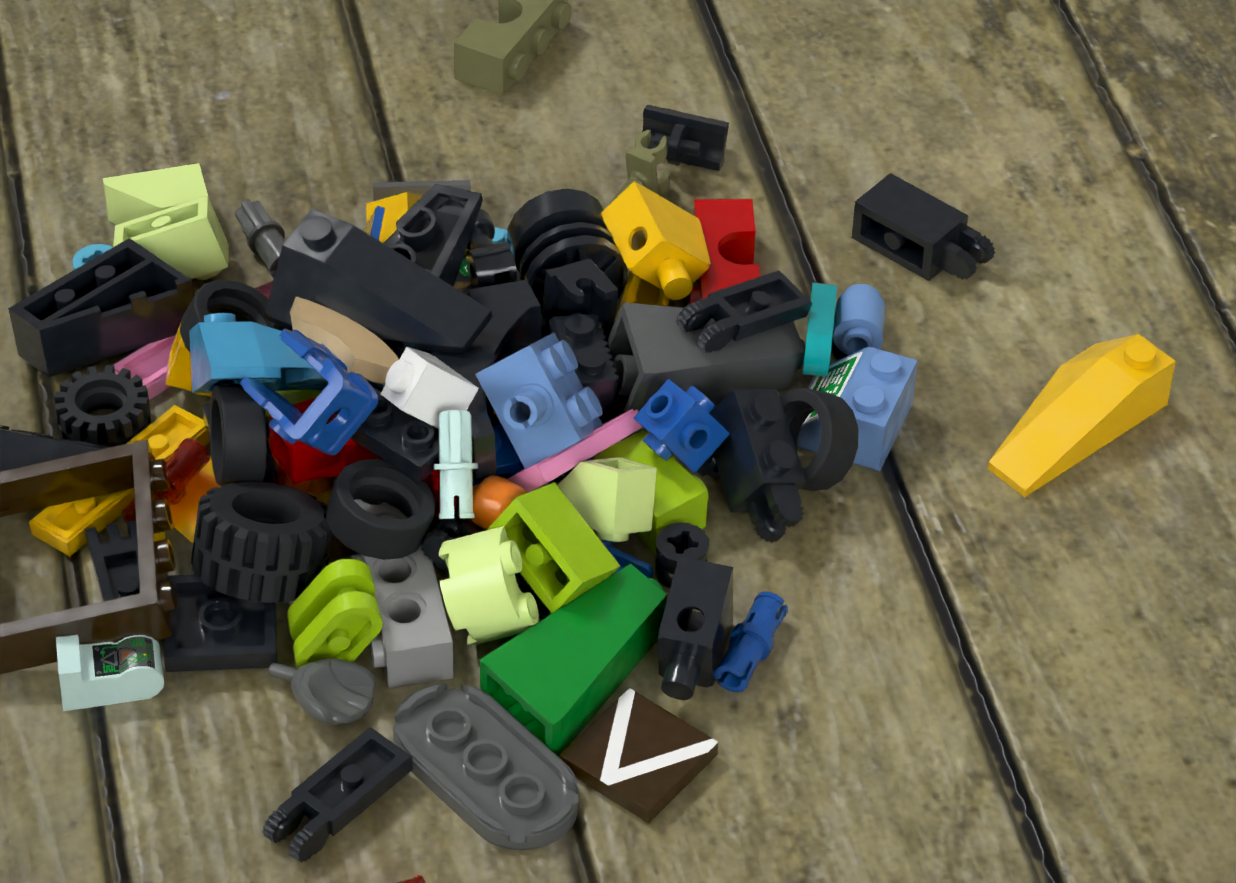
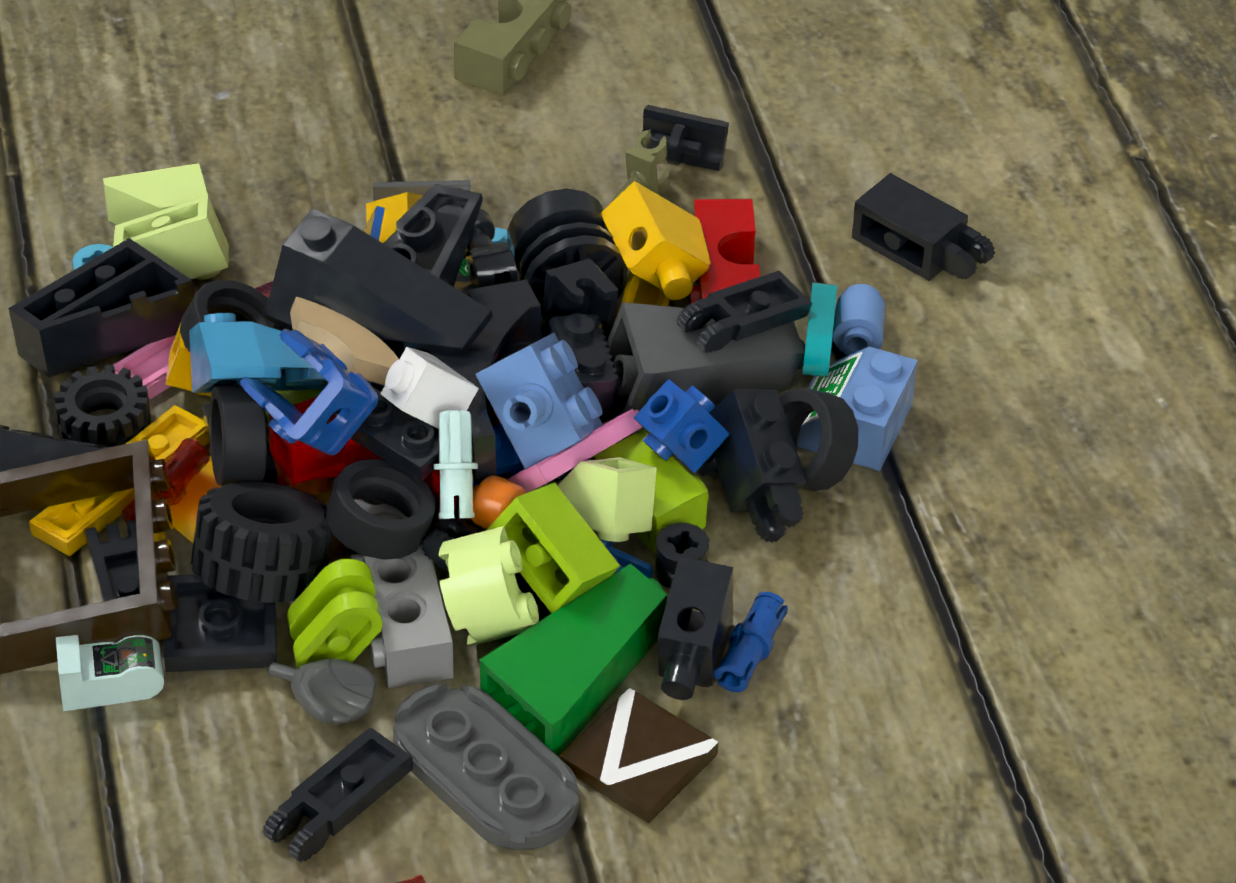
(263, 234): dark grey axle -> none
(1084, 409): yellow wedge -> none

